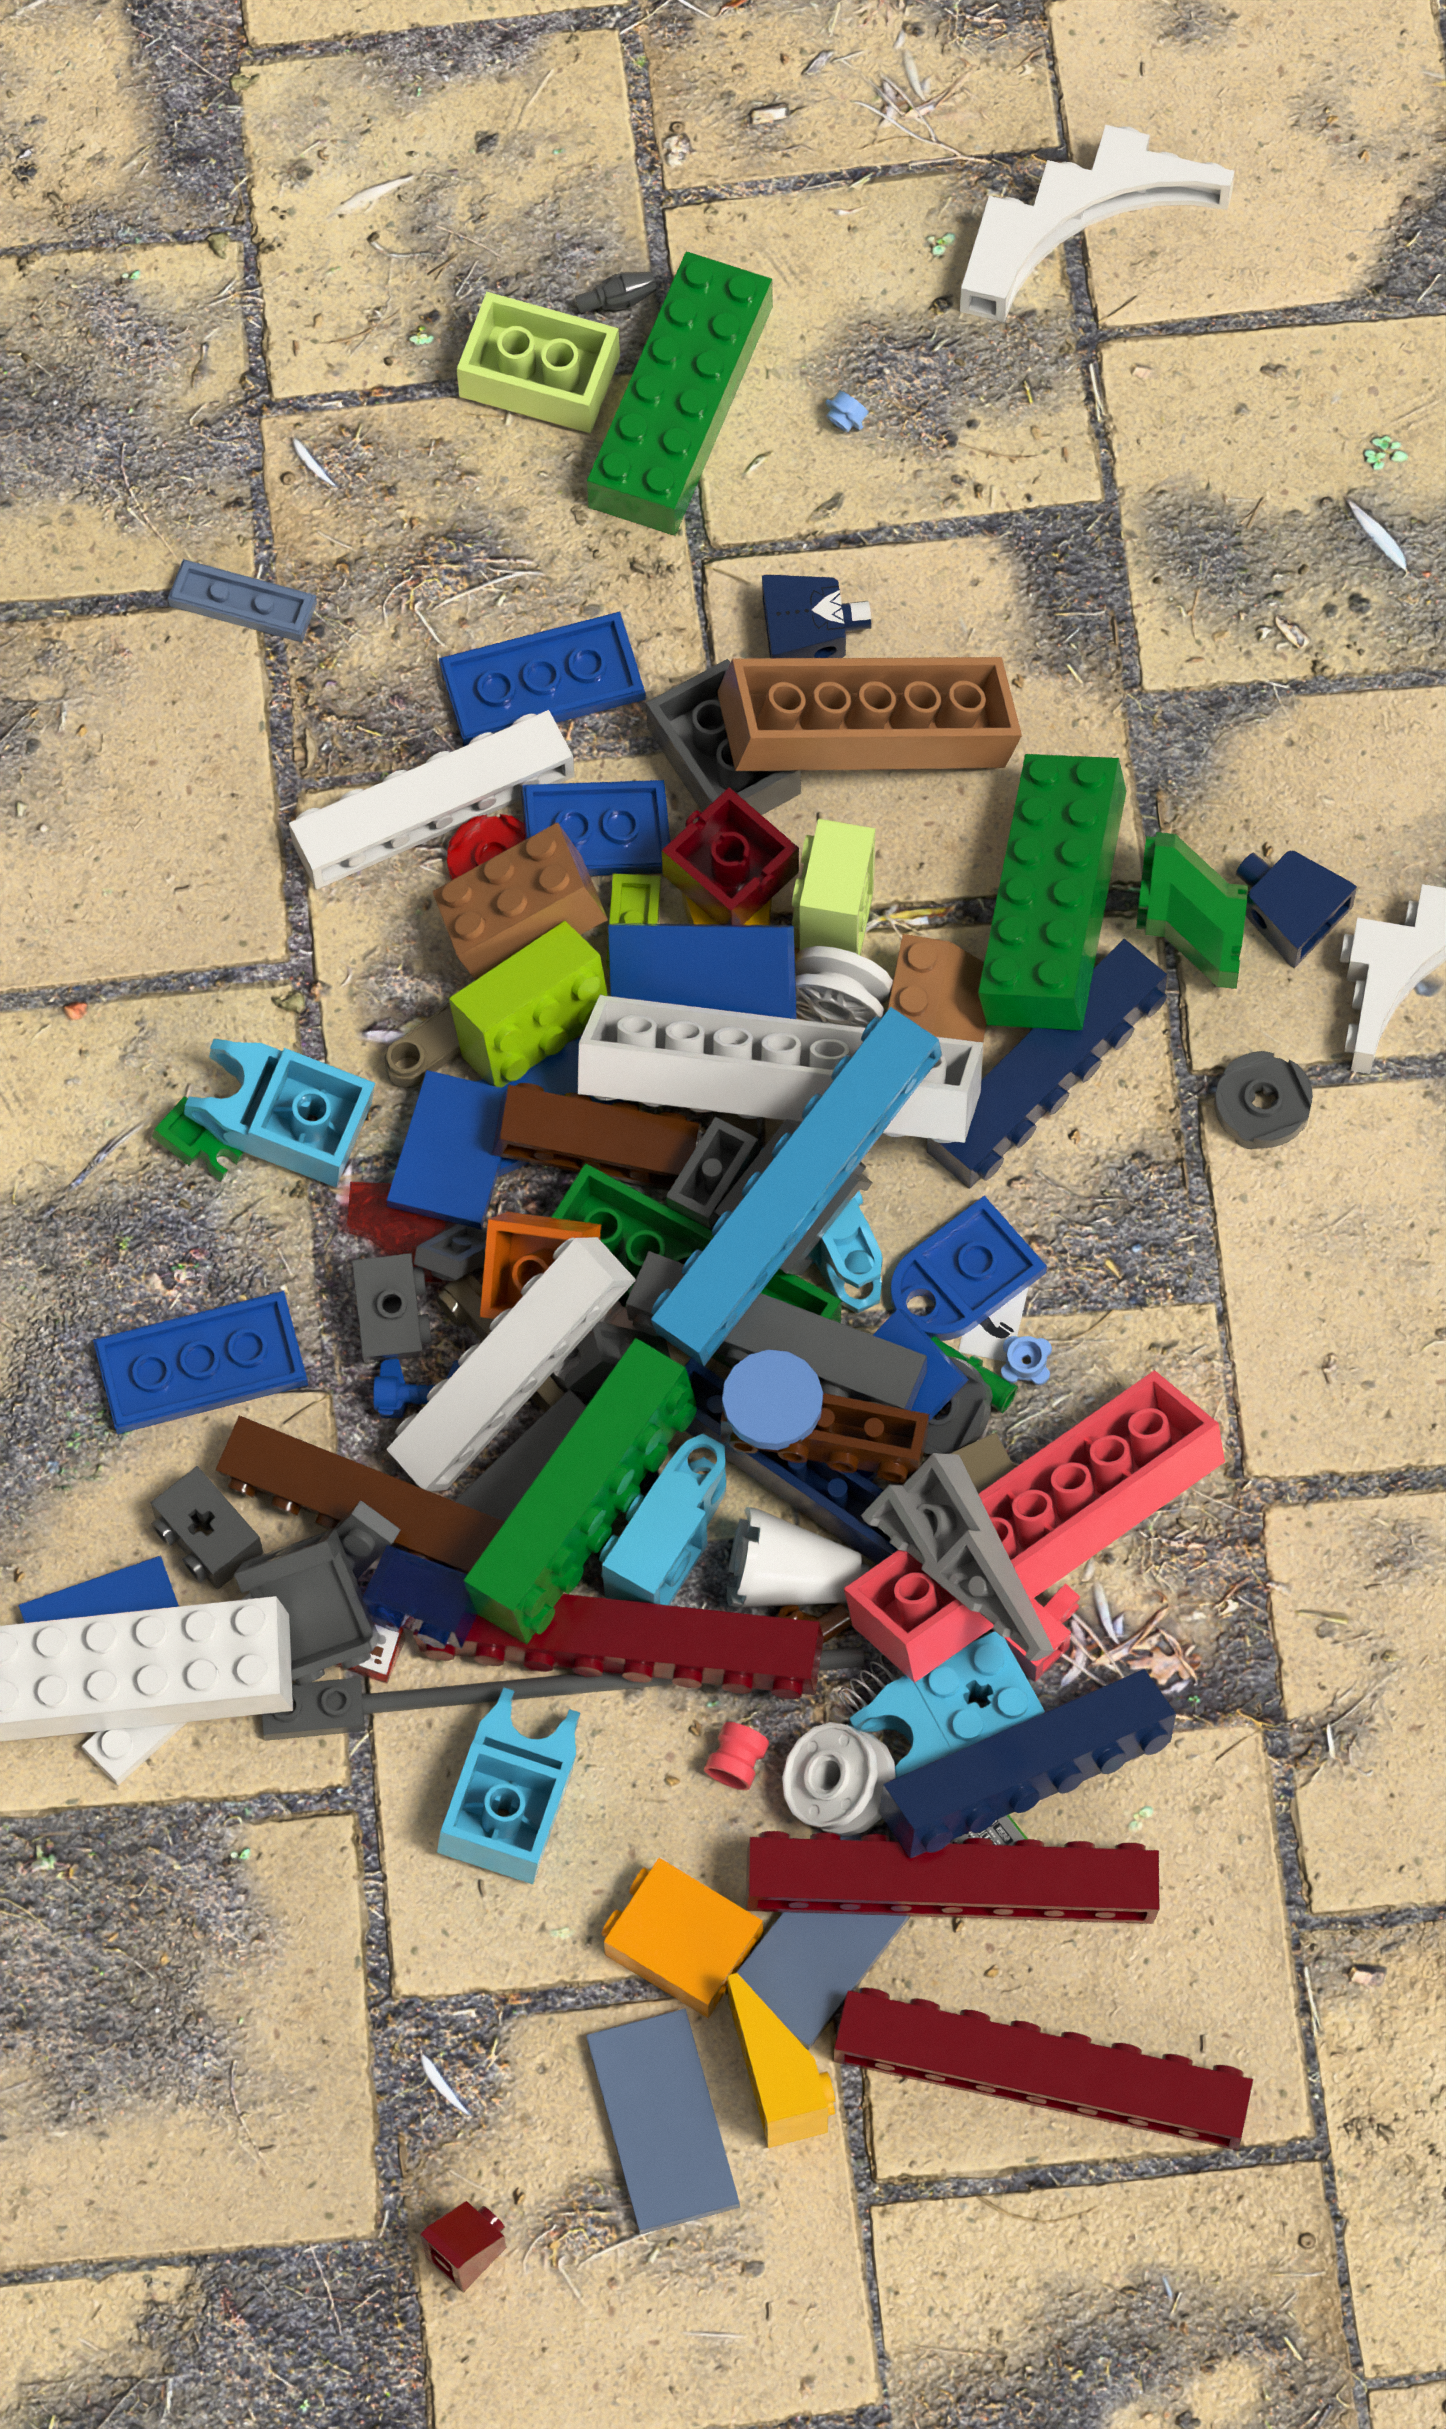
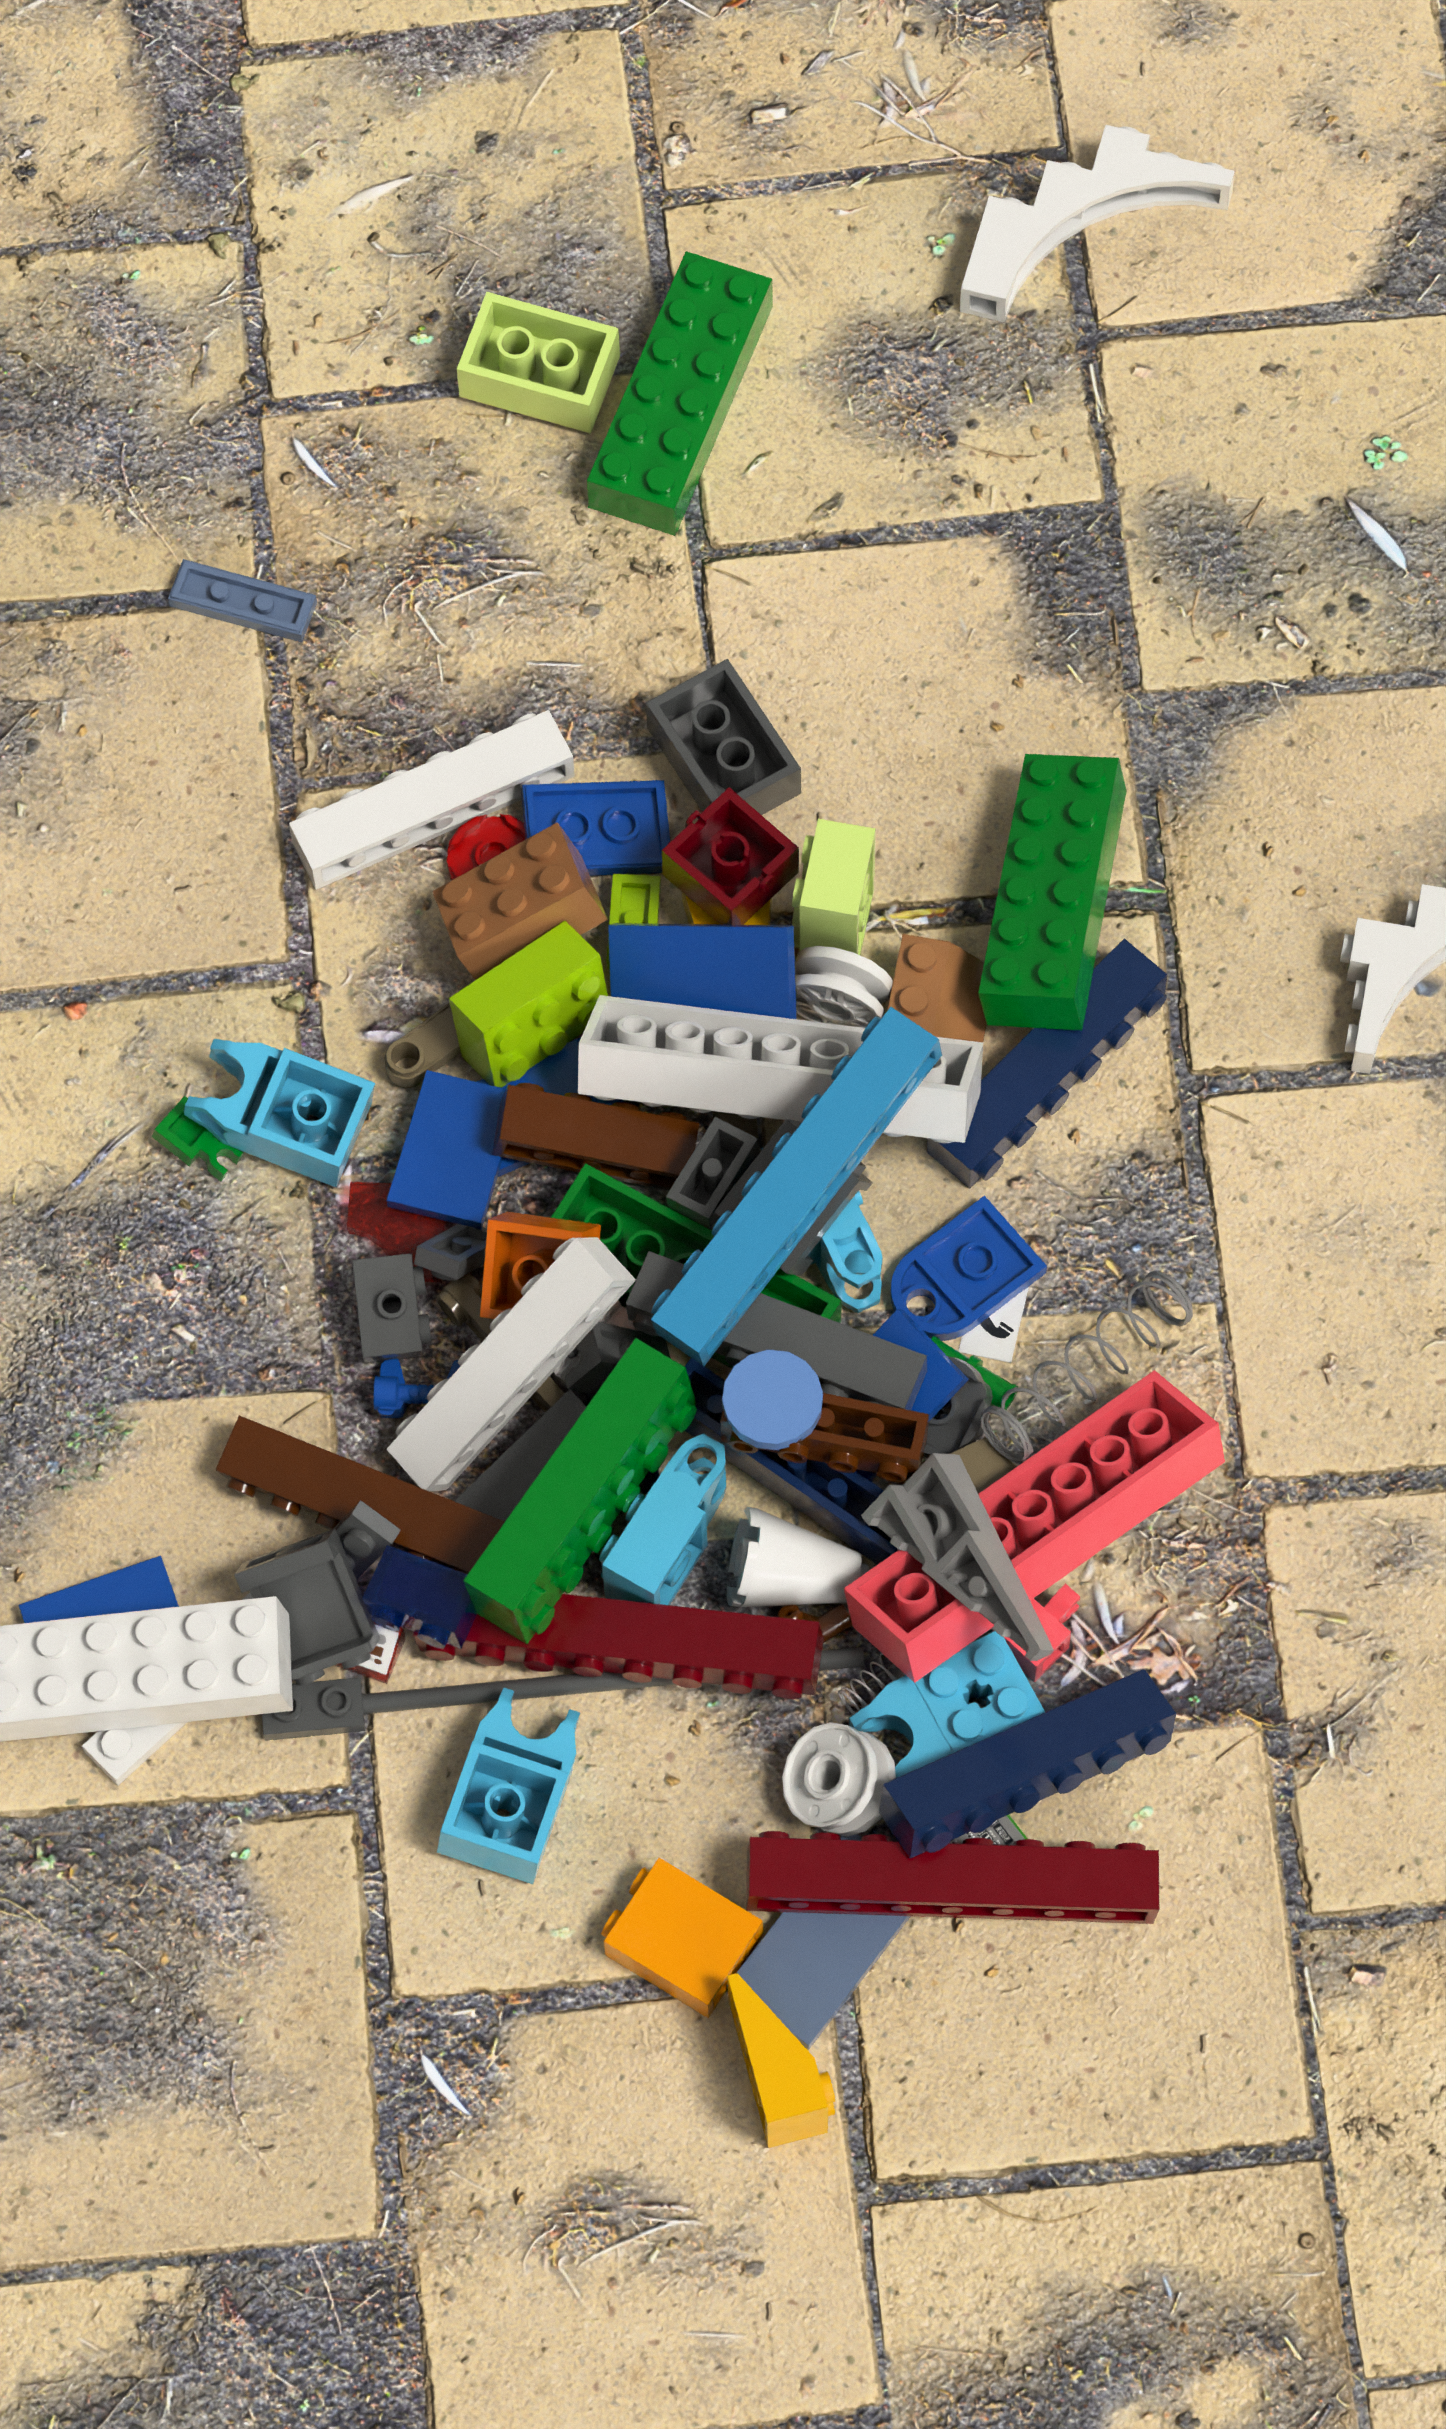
(196, 1503): dark grey brick -> none
(200, 1362): blue tile -> none
(464, 2243): dark red slope -> none
(558, 670): blue tile -> none
(618, 292): dark grey piece -> none
(663, 2121): sand blue tile -> none
(736, 1756): coral wheel -> none
(807, 616): dark blue torso -> none
(846, 411): light blue plate -> none
(868, 713): medium nougat brick -> none
(1007, 1417): none -> light grey piece
(1031, 1347): light blue plate -> none
(1043, 2068): dark red brick -> none
(1192, 908): green brick -> none
(1274, 1076): dark grey plate -> none
(1294, 902): dark blue torso -> none

